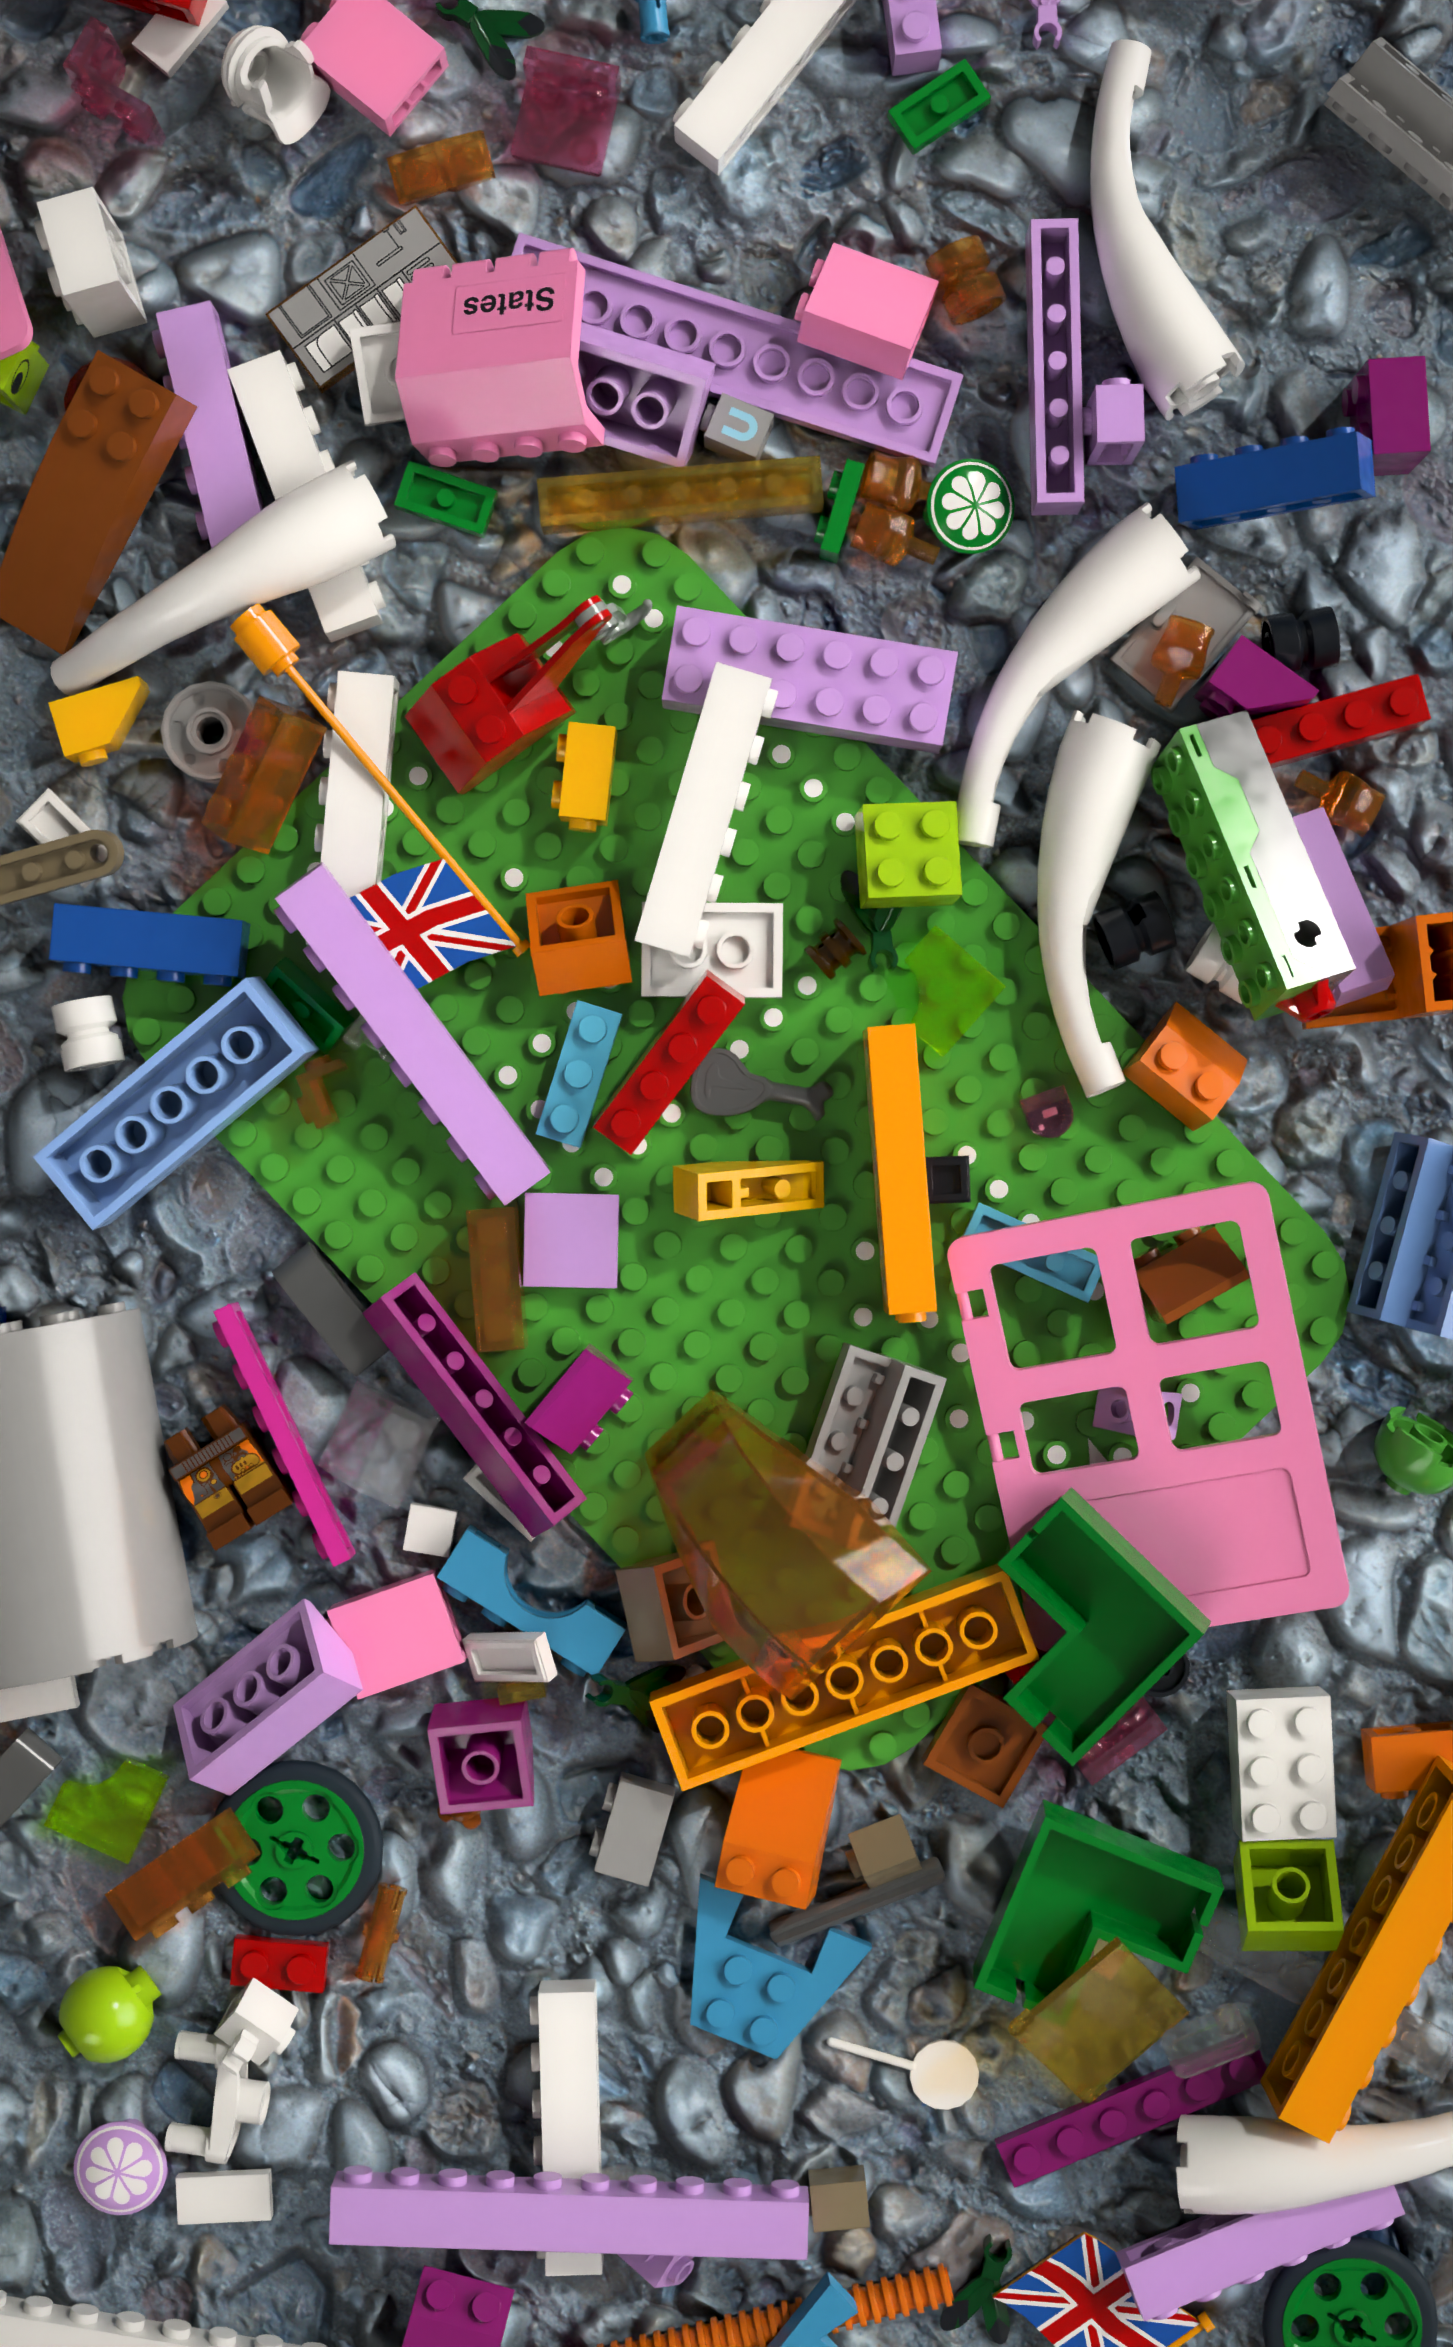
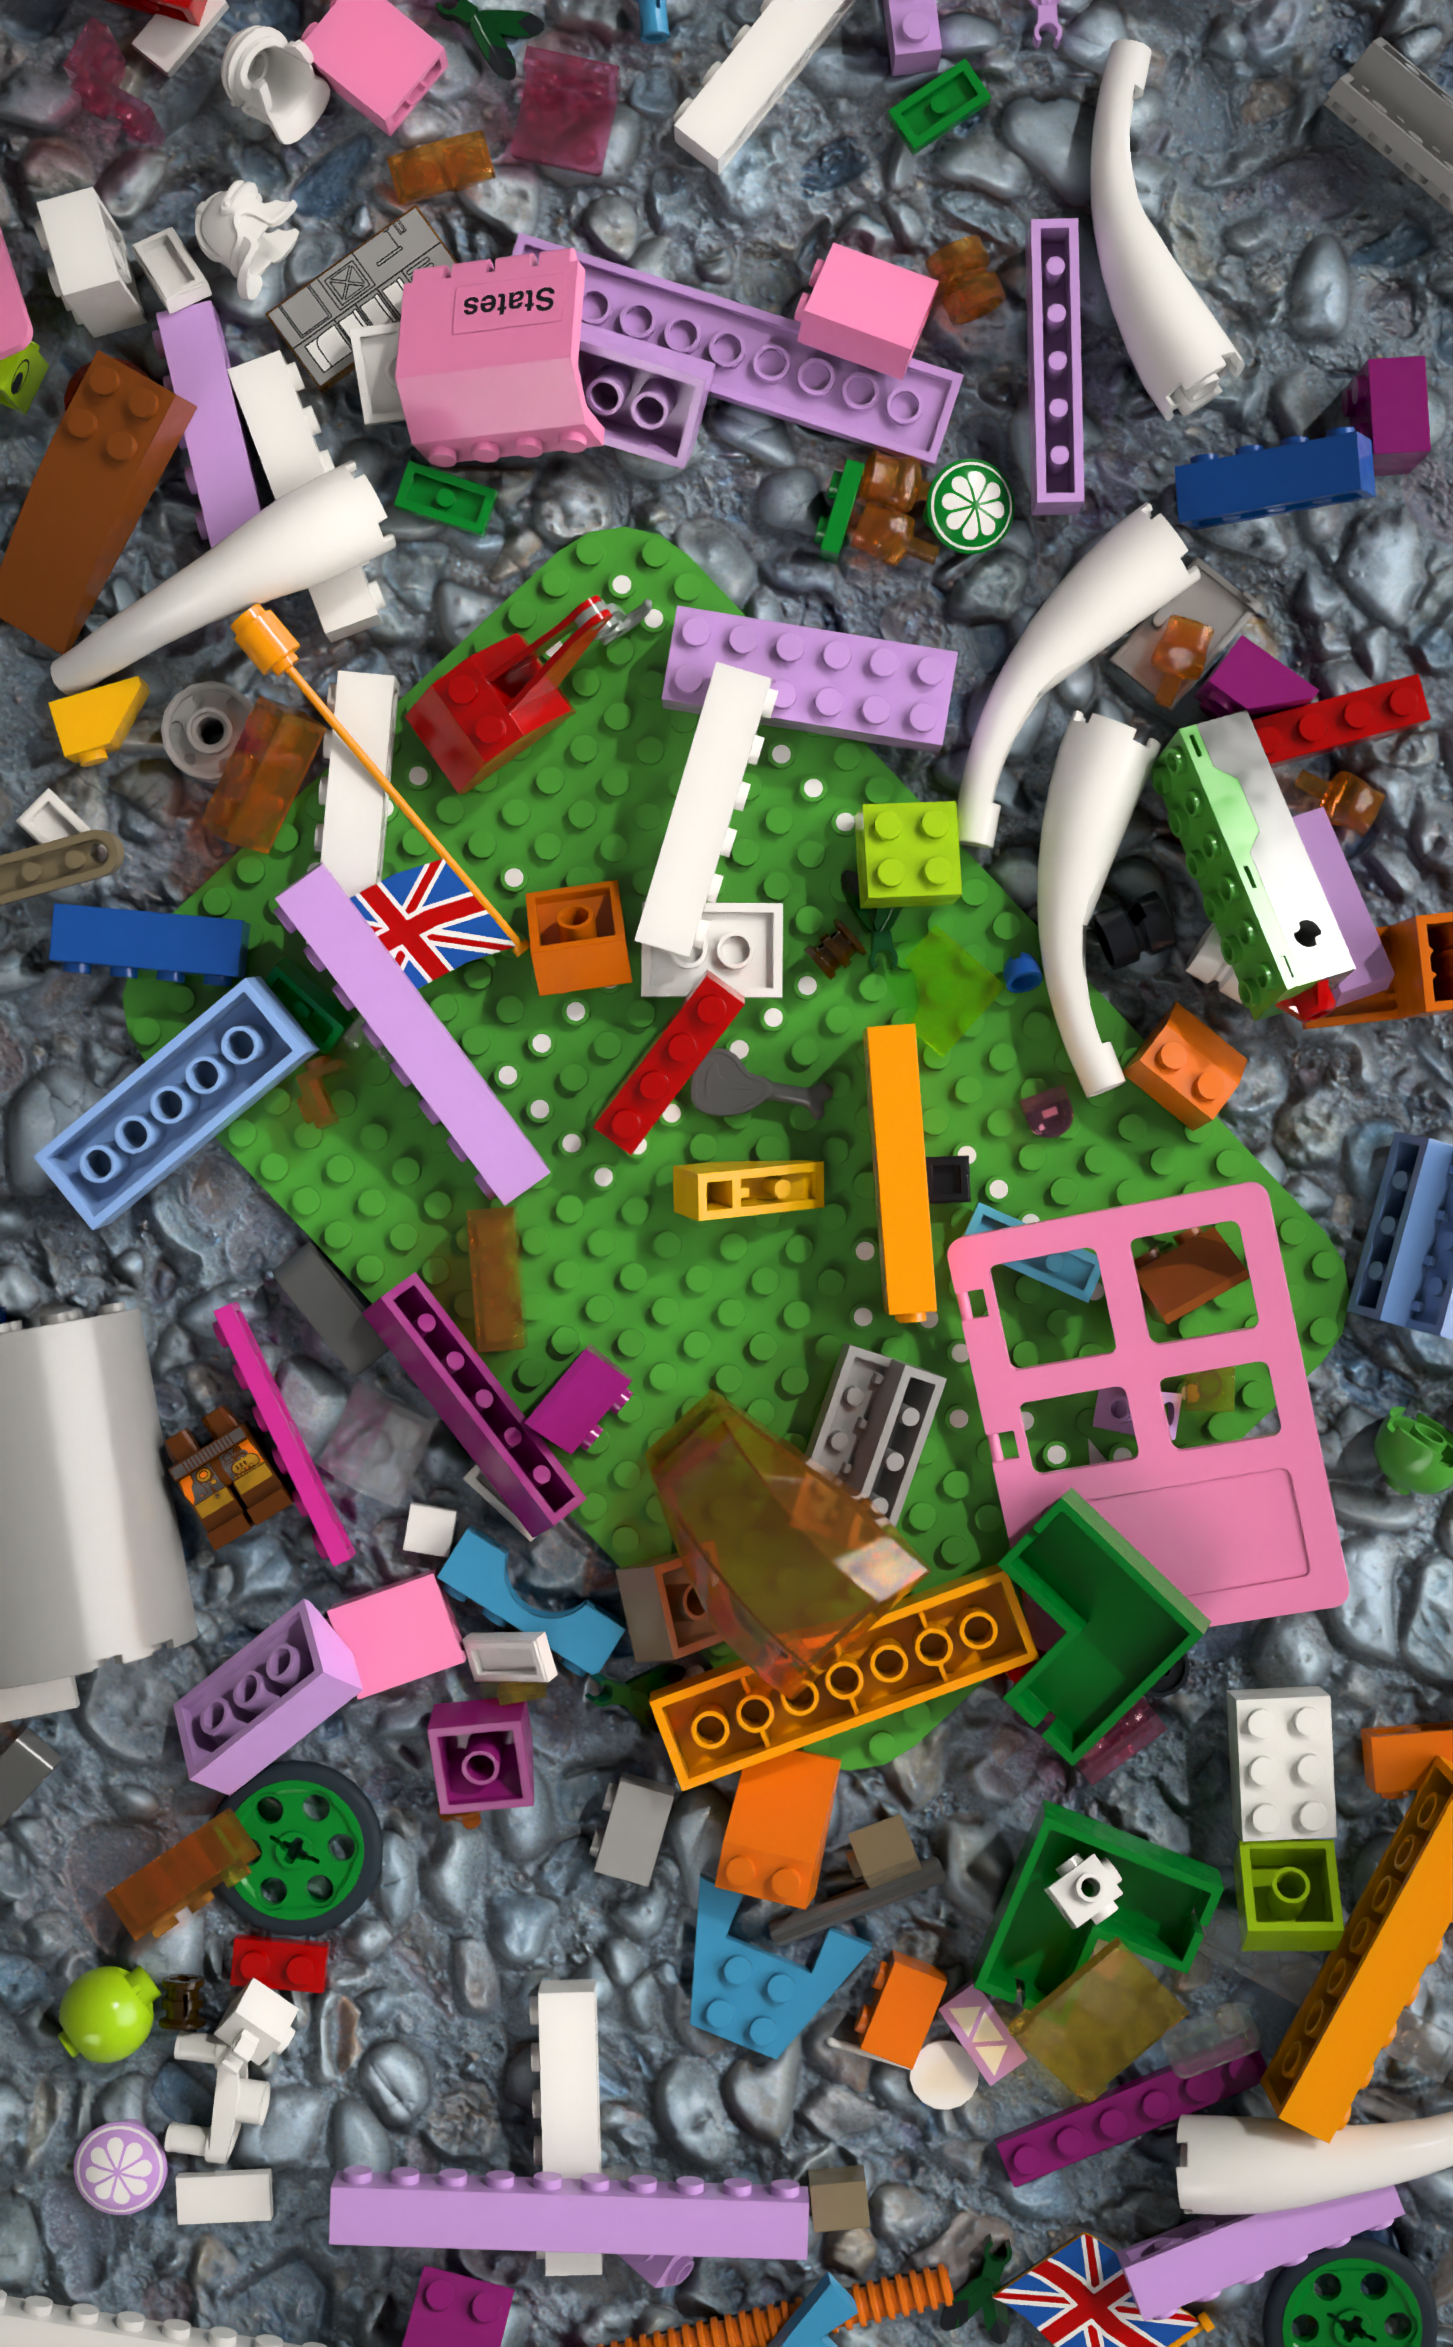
(88, 1034): white wheel -> none
(109, 1812): clear neon green tile -> none
(171, 270): none -> white tile
(182, 2002): none -> dark brown bush
(233, 229): none -> white helmet
(380, 1932): clear orange pin -> none
(571, 1240): lavender tile -> none
(579, 1074): medium azure plate -> none
(587, 775): yellow brick -> none
(680, 495): clear yellow brick -> none
(736, 429): light grey brick -> none
(900, 2008): none -> orange brick
(981, 2032): none -> lavender tile
(983, 1745): dark orange plate -> none
(1022, 973): none -> blue hinge
(1067, 1891): none -> white brick
(1114, 423): lavender brick -> none
(1210, 1390): none -> clear yellow tile
(1309, 640): black wheel -> none

